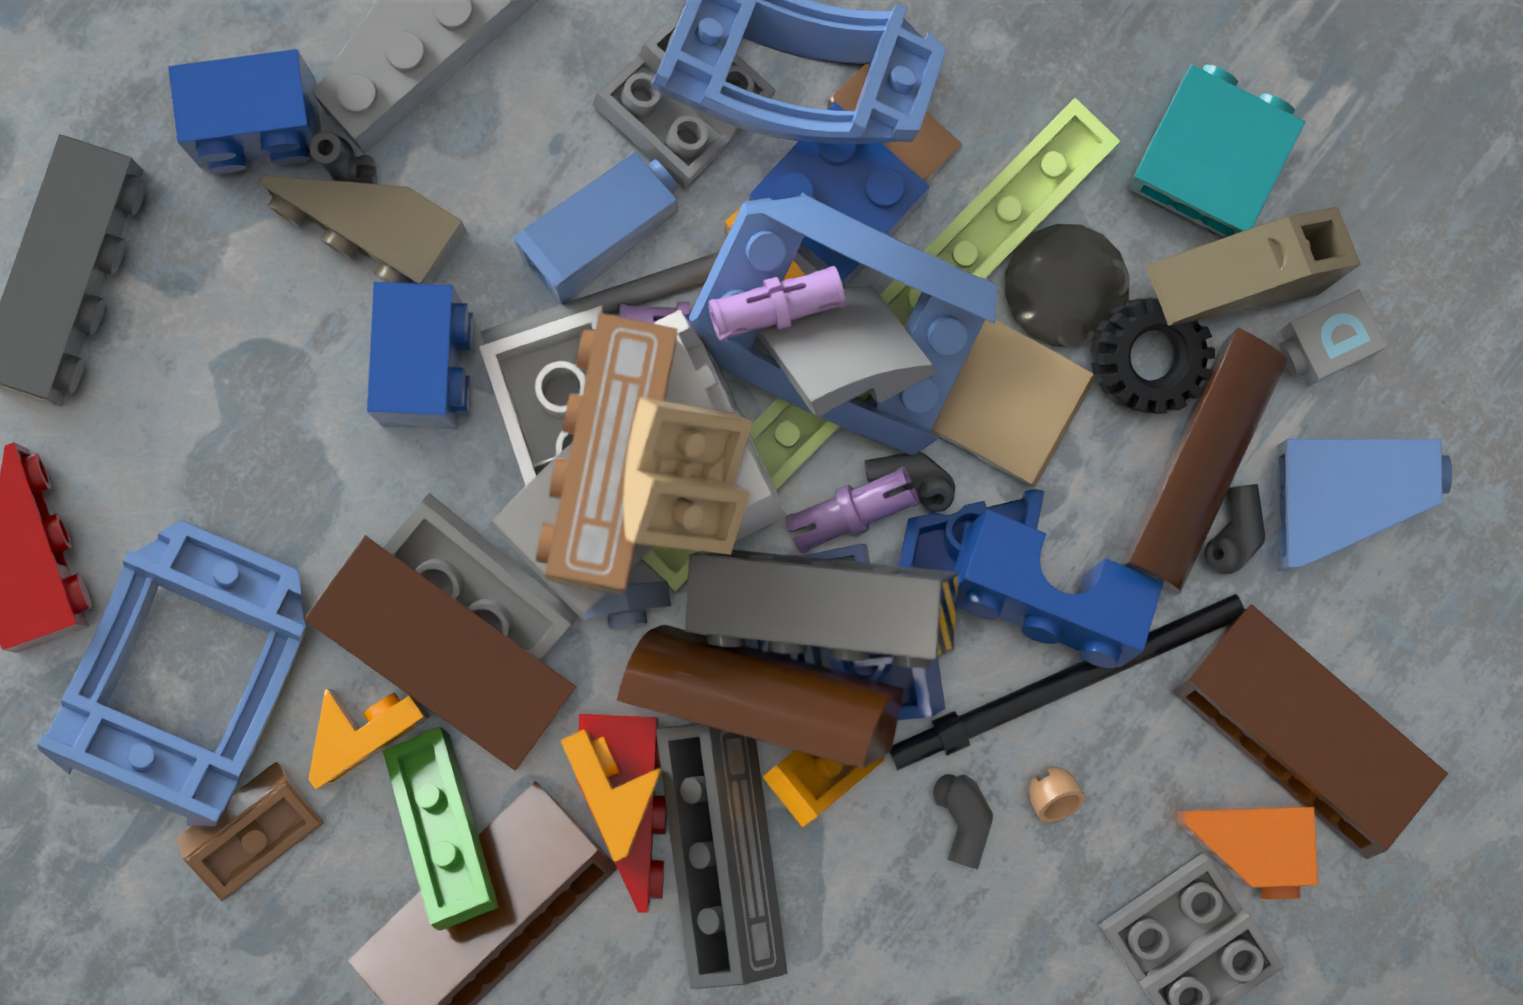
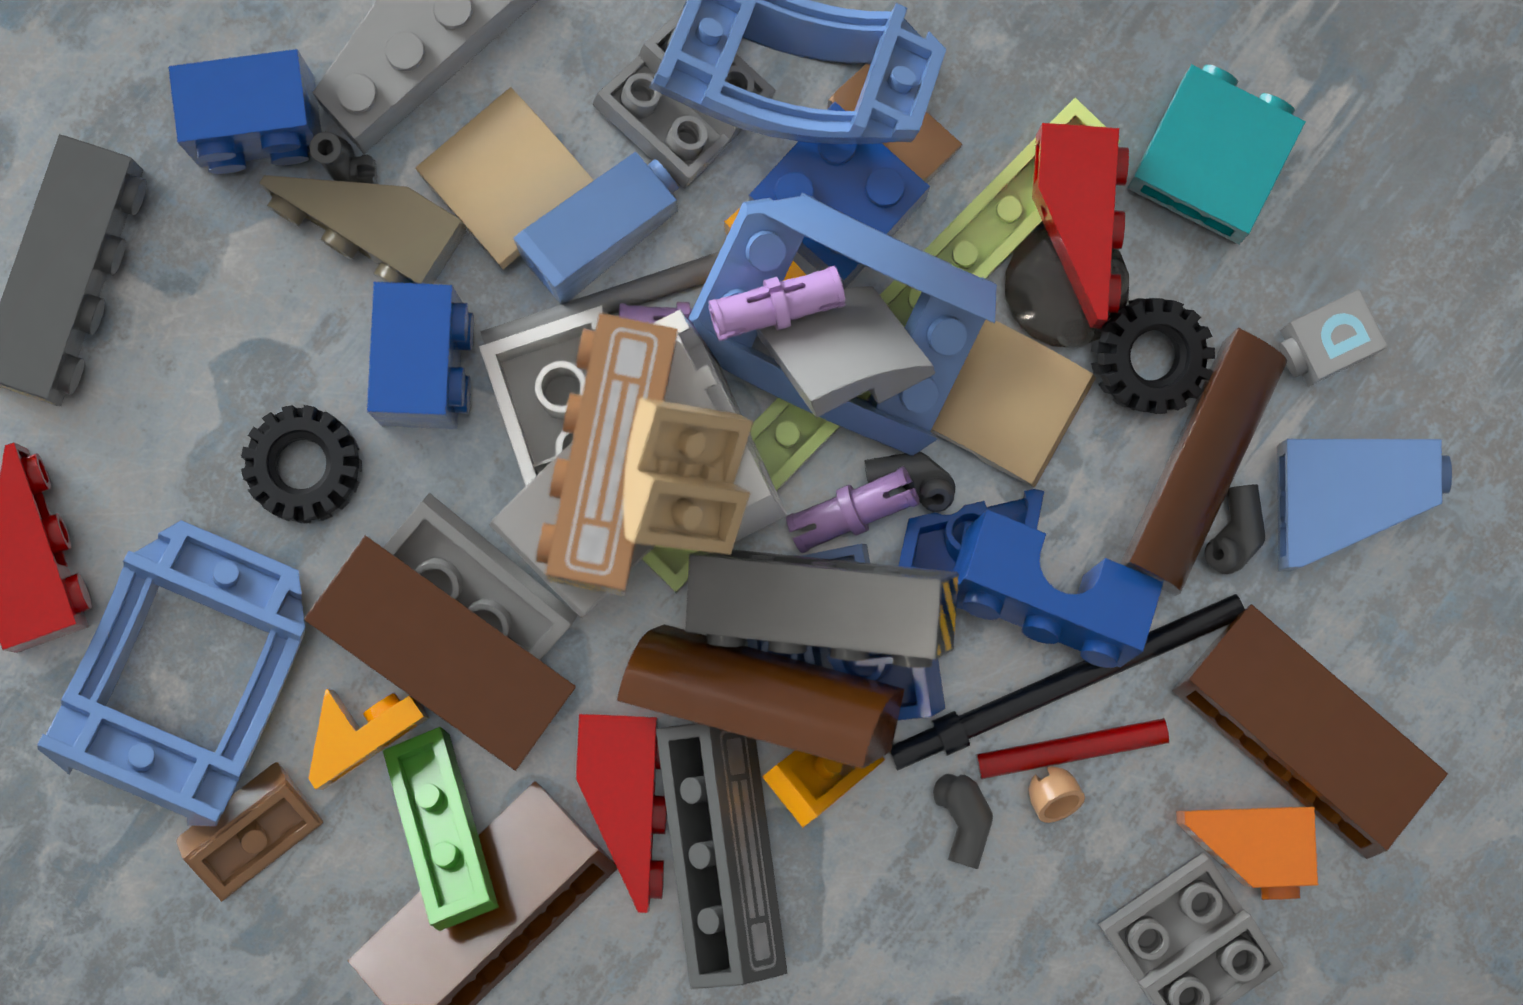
(274, 436): none -> black tyre
(503, 174): none -> tan slope
(617, 809): light orange slope -> none
(631, 608): sand blue plate -> none
(1072, 748): none -> red bar
(1076, 201): none -> red slope
(1256, 267): dark tan slope -> none

